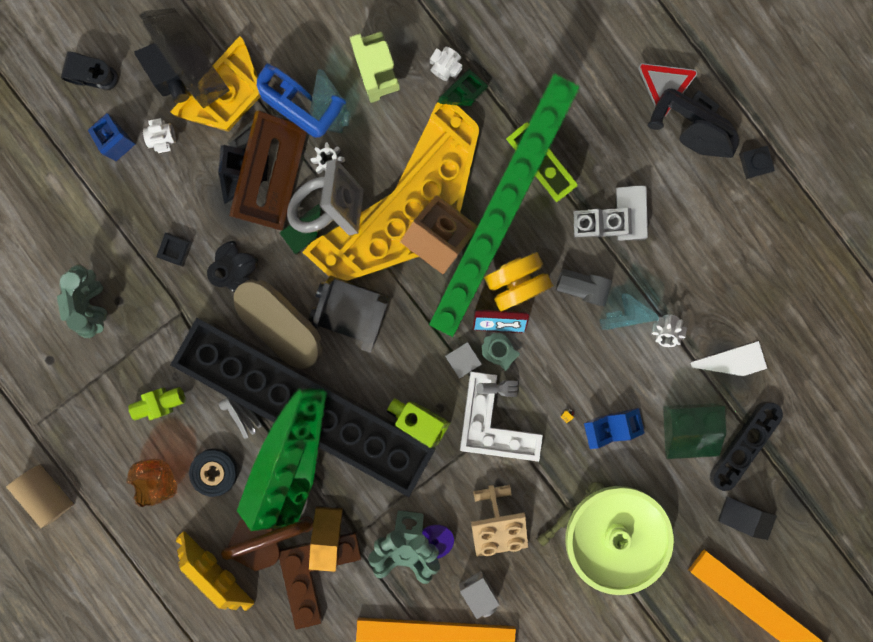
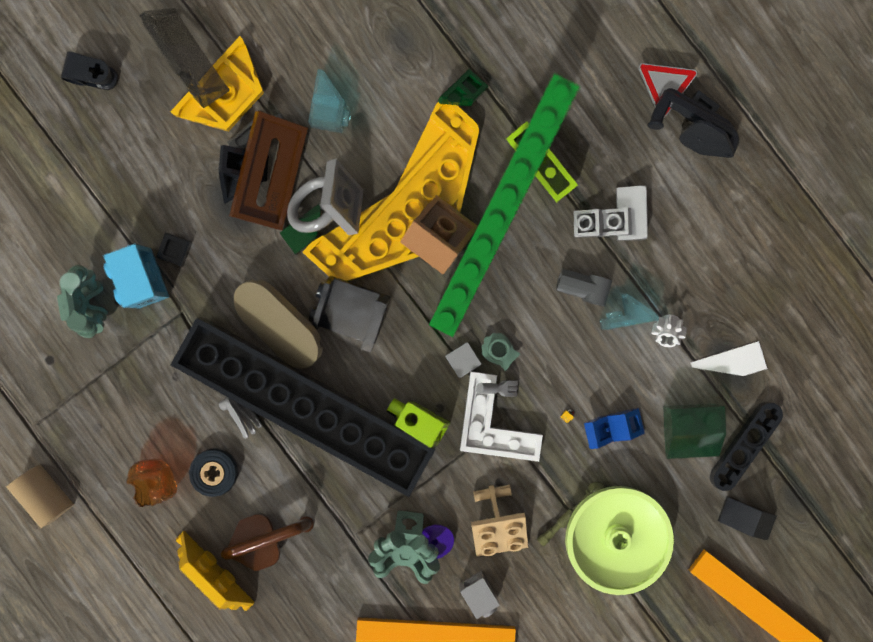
(110, 138): blue slope -> none
(135, 276): none -> medium azure brick
(157, 403): lime axle -> none
(159, 135): white gear -> none
(161, 73): black torso -> none
(235, 264): black plate -> none
(284, 465): green wedge -> none
(286, 107): blue piece -> none
(299, 578): reddish brown plate -> none
(325, 539): pearl gold slope -> none
(326, 152): white gear -> none
(375, 65): yellowish green panel -> none
(445, 63): white gear -> none
(500, 321): slope -> none
(518, 281): yellow wheel -> none
(757, 162): black plate -> none

